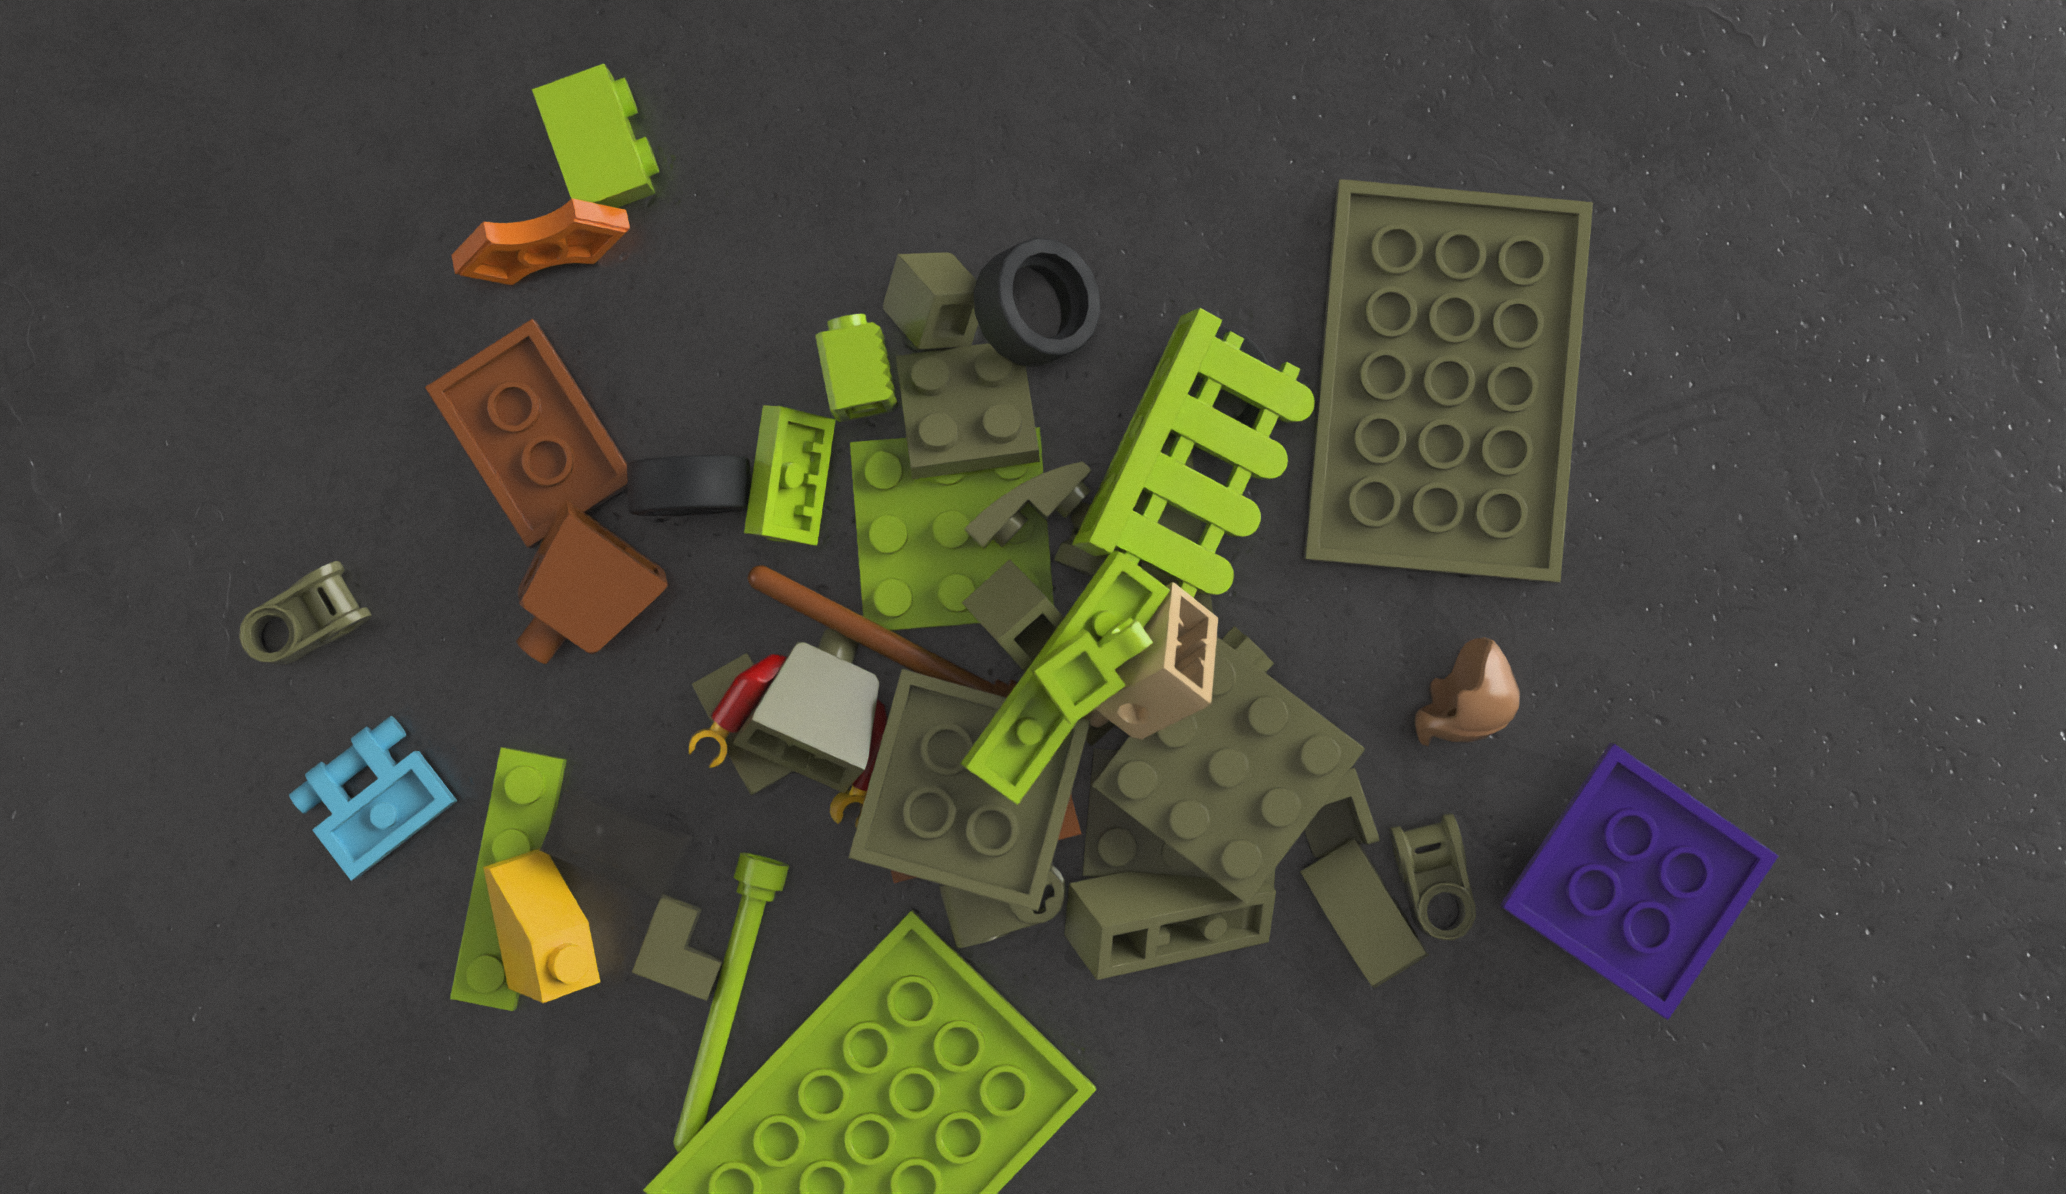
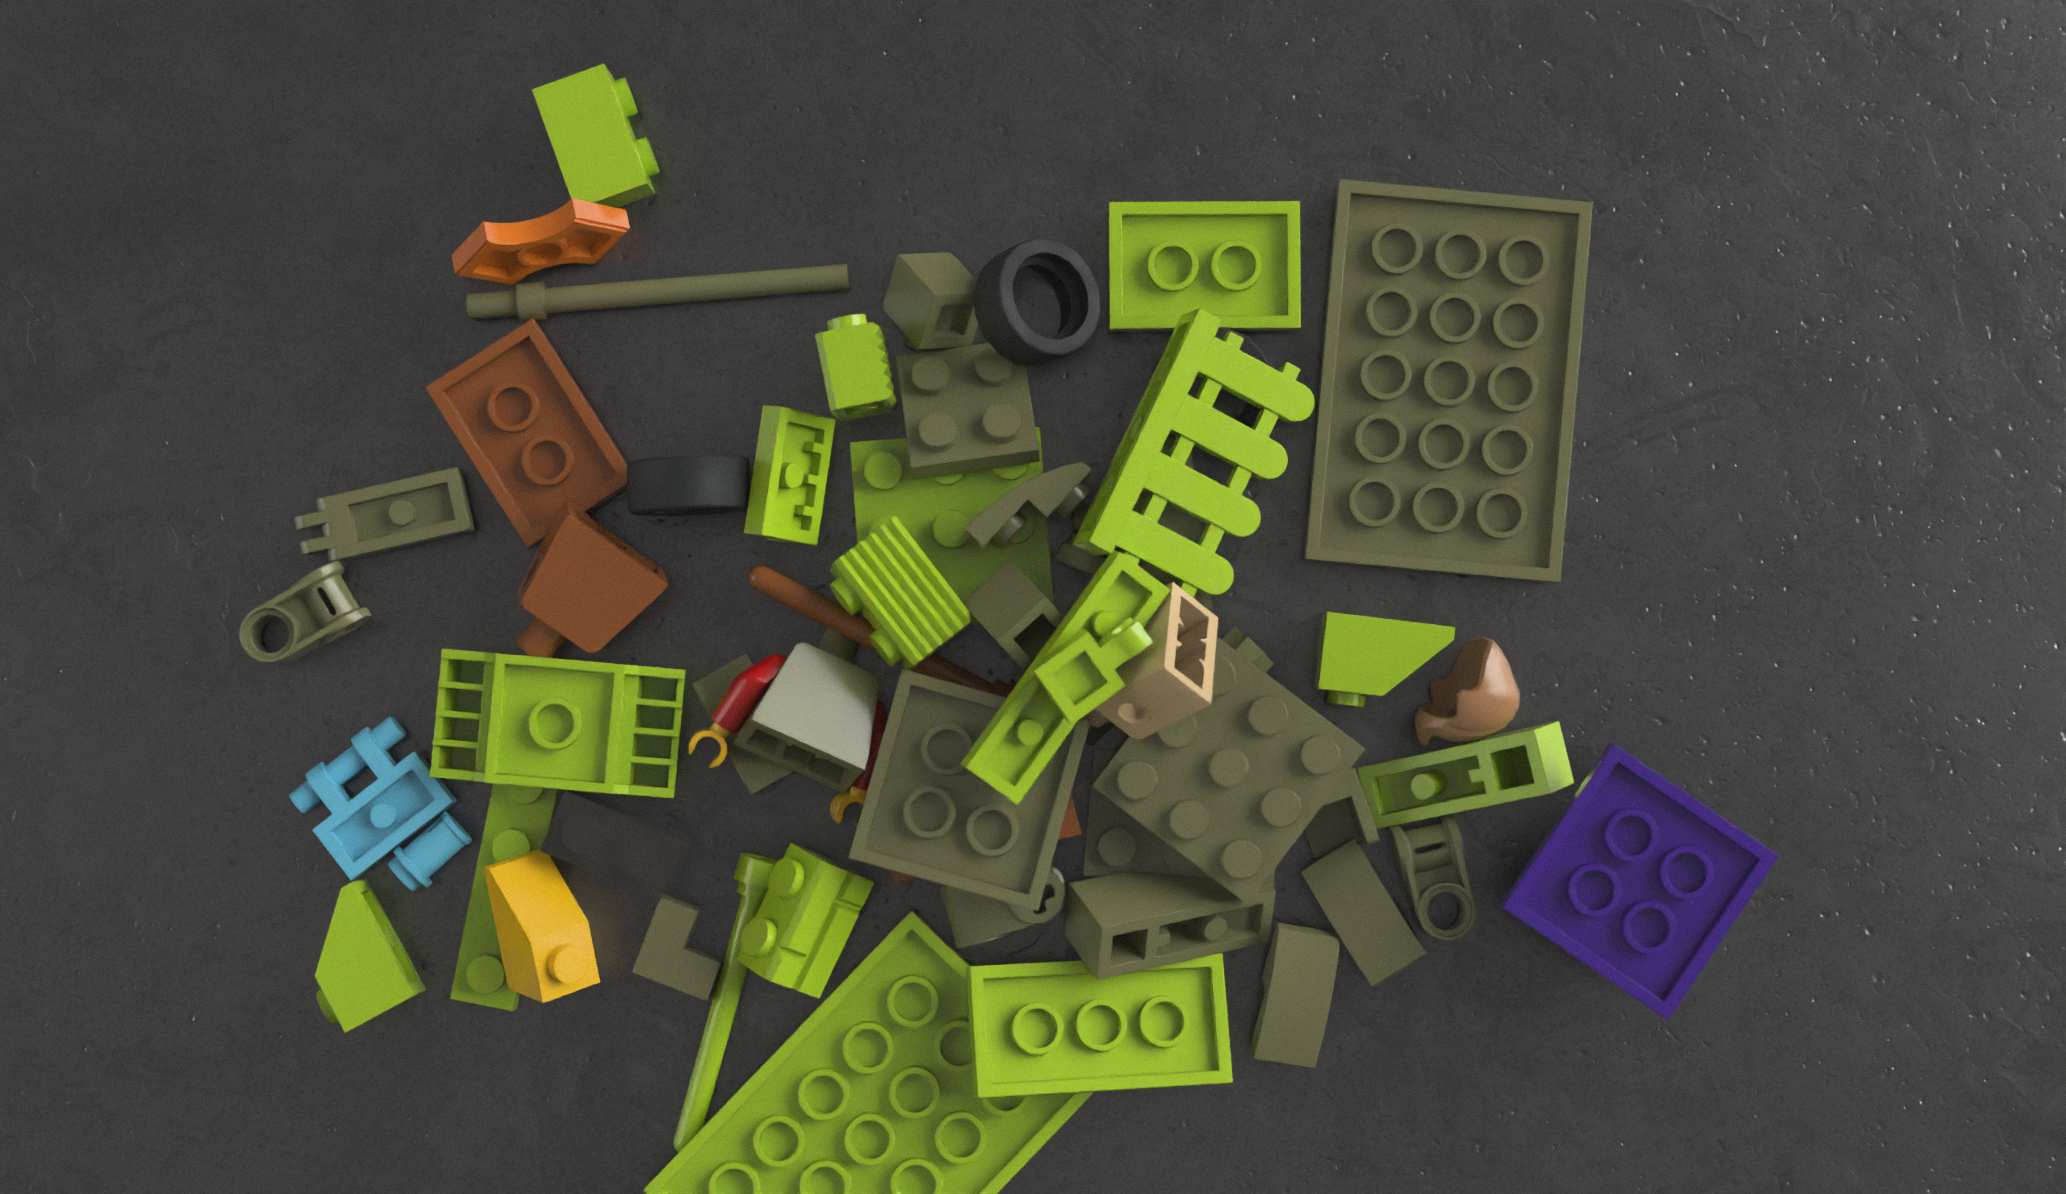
(362, 961): none -> lime slope
(389, 516): none -> olive hinge
(429, 852): none -> medium azure pin
(536, 301): none -> olive bar
(557, 723): none -> lime plate
(803, 920): none -> lime brick
(898, 595): none -> lime brick
(1067, 1033): none -> lime plate
(1206, 255): none -> lime plate
(1296, 995): none -> olive slope
(1371, 654): none -> lime slope
(1467, 775): none -> lime slope

